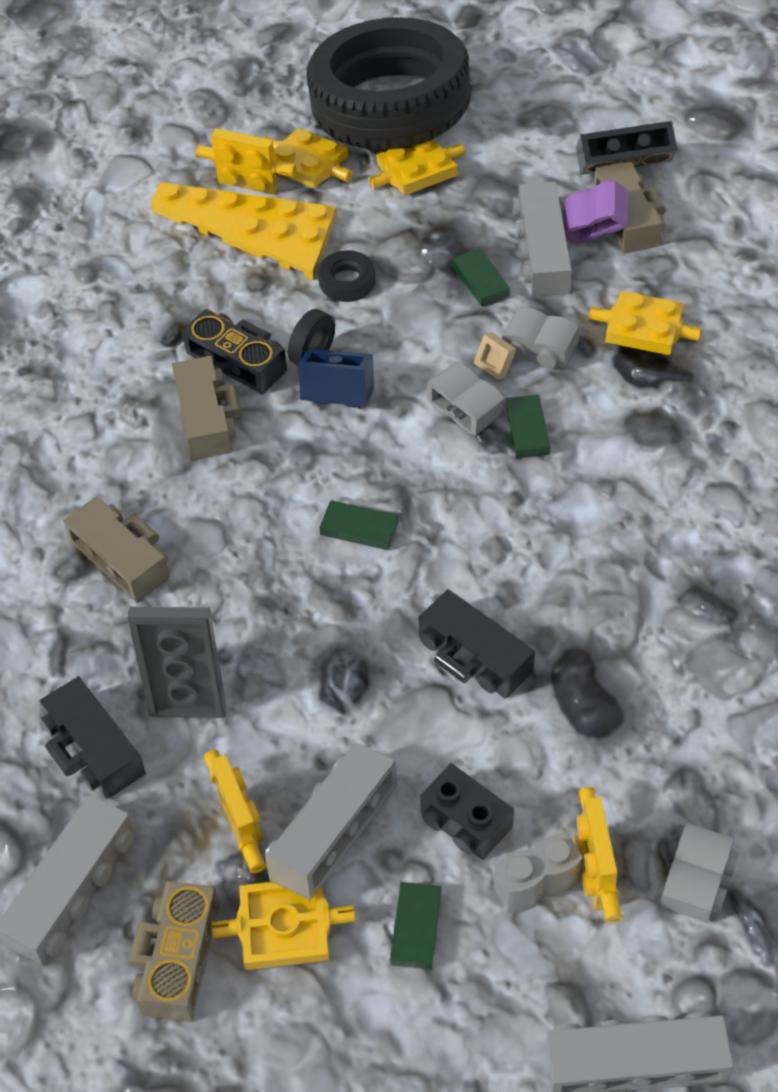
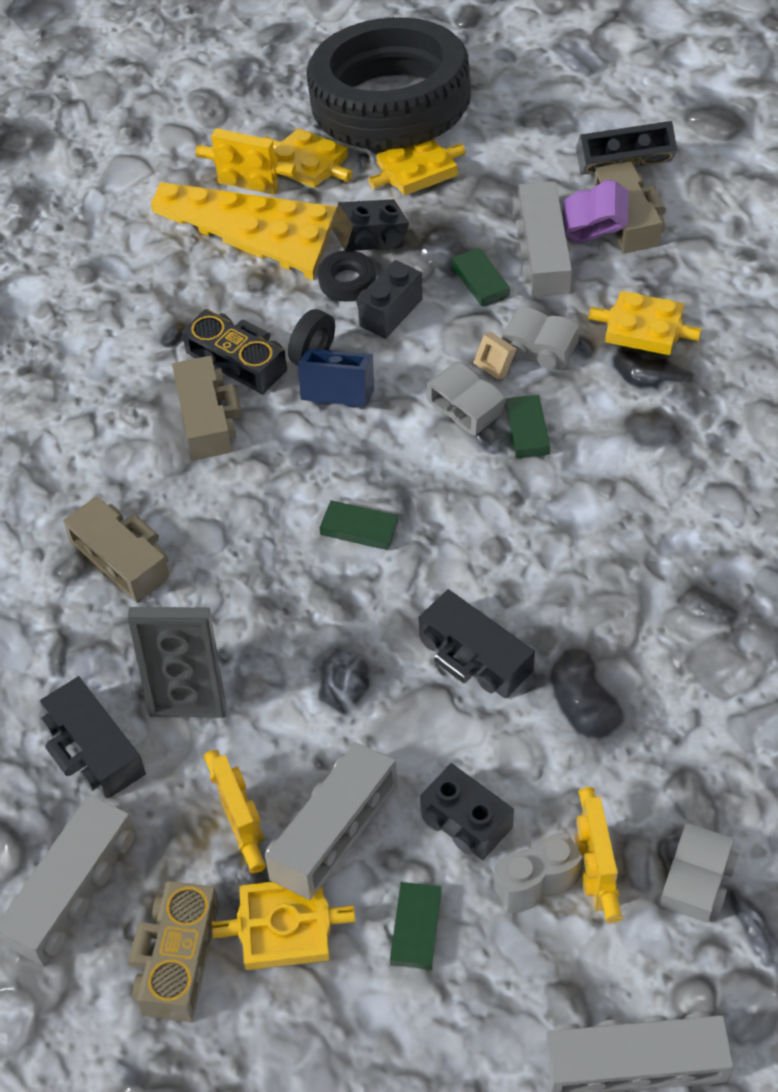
(369, 225): none -> black brick
(389, 298): none -> black brick

